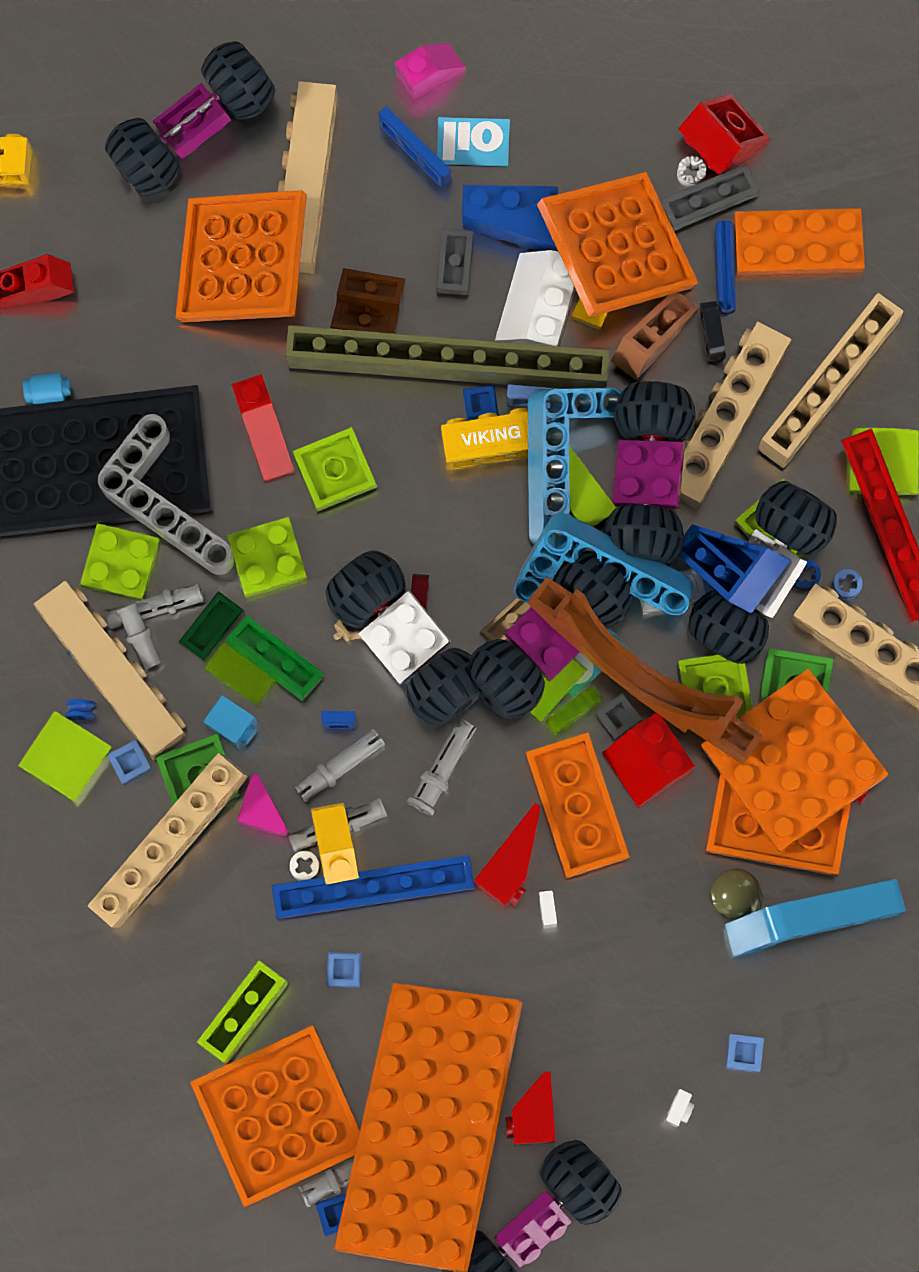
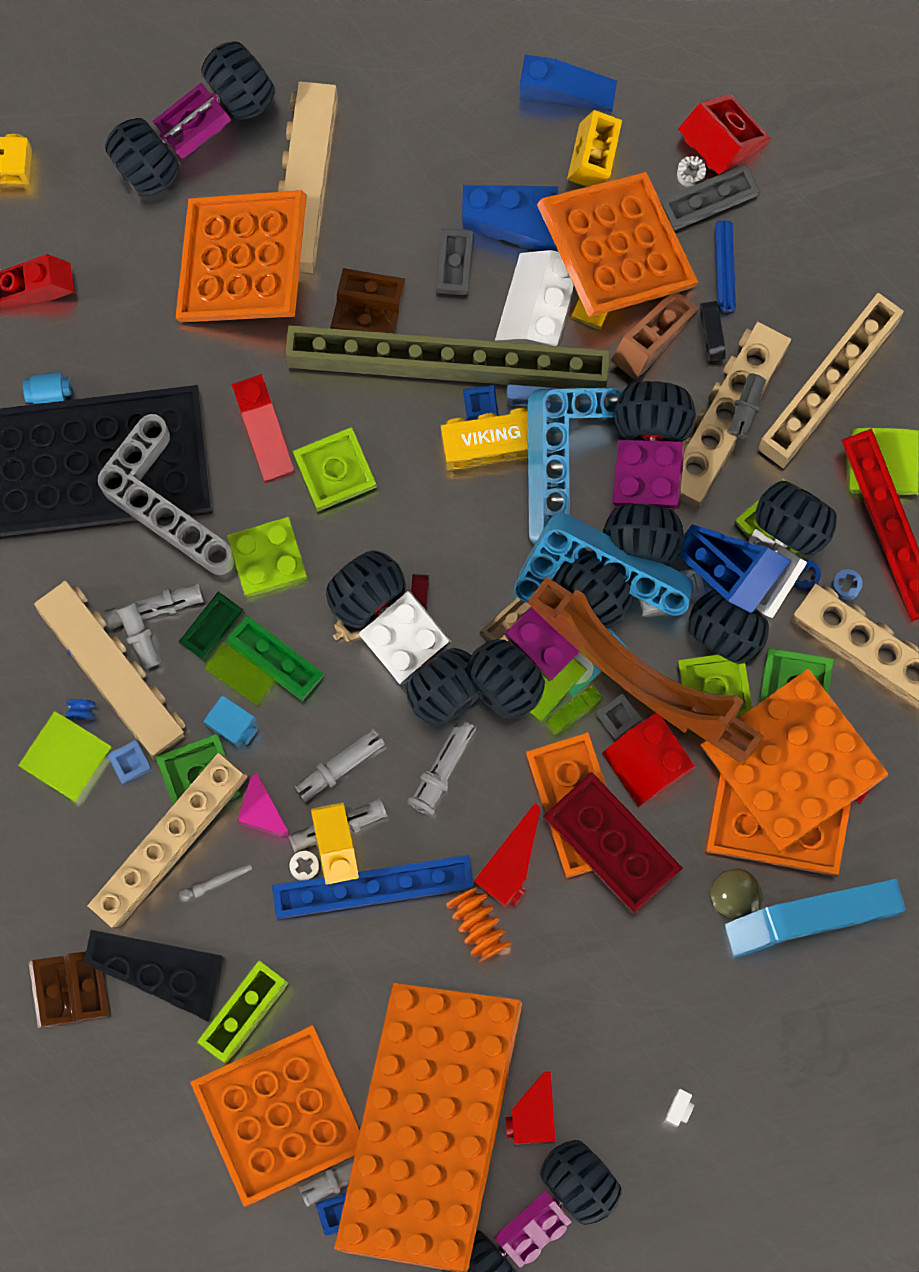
(67, 990): none -> reddish brown slope
(120, 562): lime plate -> none
(163, 970): none -> black wing
(198, 888): none -> light grey piece
(338, 720): blue tile -> none
(343, 969): medium blue tile -> none
(414, 147): blue tile -> none
(427, 68): dark pink slope -> none
(473, 141): sticker -> none
(478, 924): none -> orange piece
(547, 909): white tile -> none
(565, 84): none -> blue slope
(587, 498): lime slope -> none
(594, 149): none -> yellow brick
(613, 842): none -> dark red tile
(744, 1053): medium blue tile -> none
(747, 406): none -> dark grey axle
(799, 242): orange plate -> none

